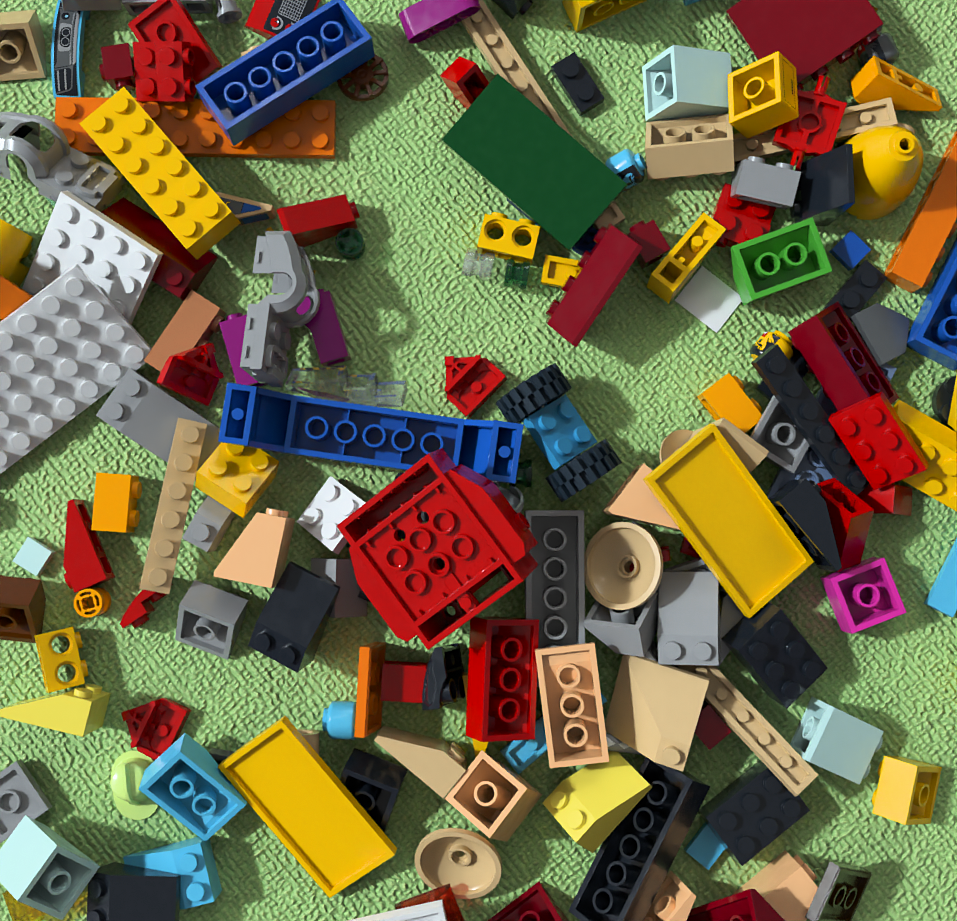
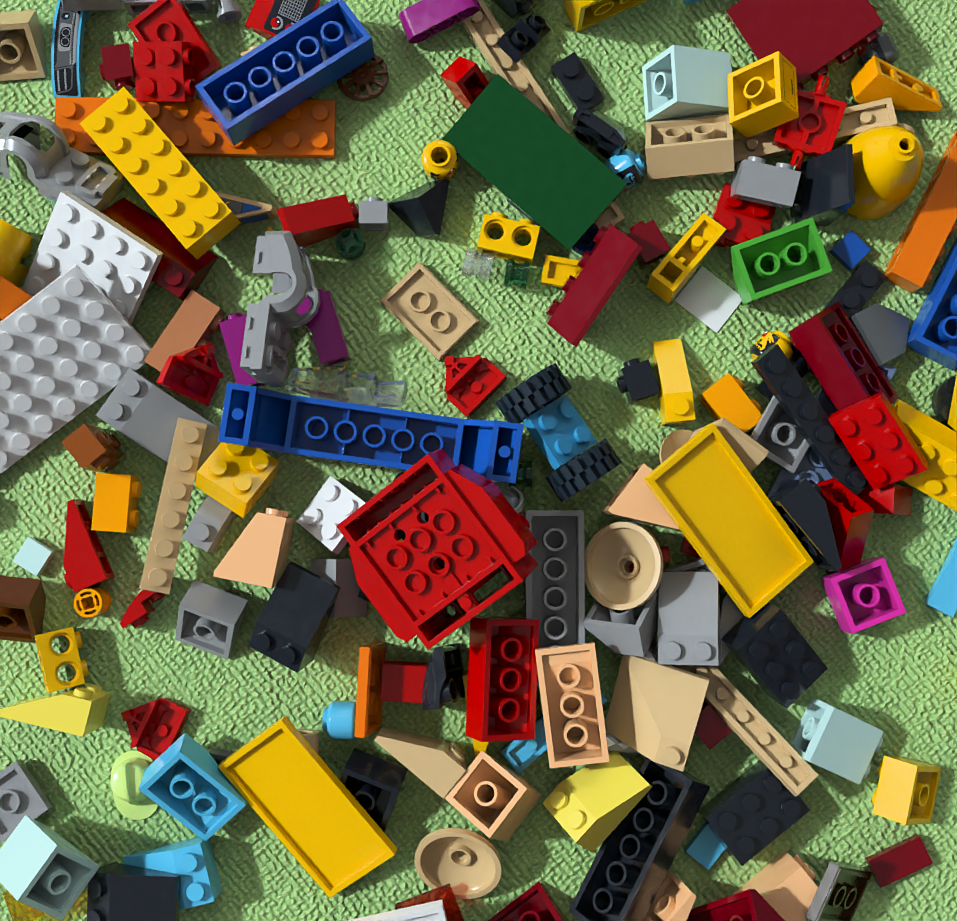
(94, 448): none -> dark orange brick
(374, 214): none -> light grey plate
(423, 208): none -> black slope
(429, 311): none -> tan tile
(433, 155): none -> yellow head
(523, 36): none -> black slope
(594, 124): none -> black slope
(637, 380): none -> black brick
(673, 382): none -> yellow slope
(898, 860): none -> dark red tile

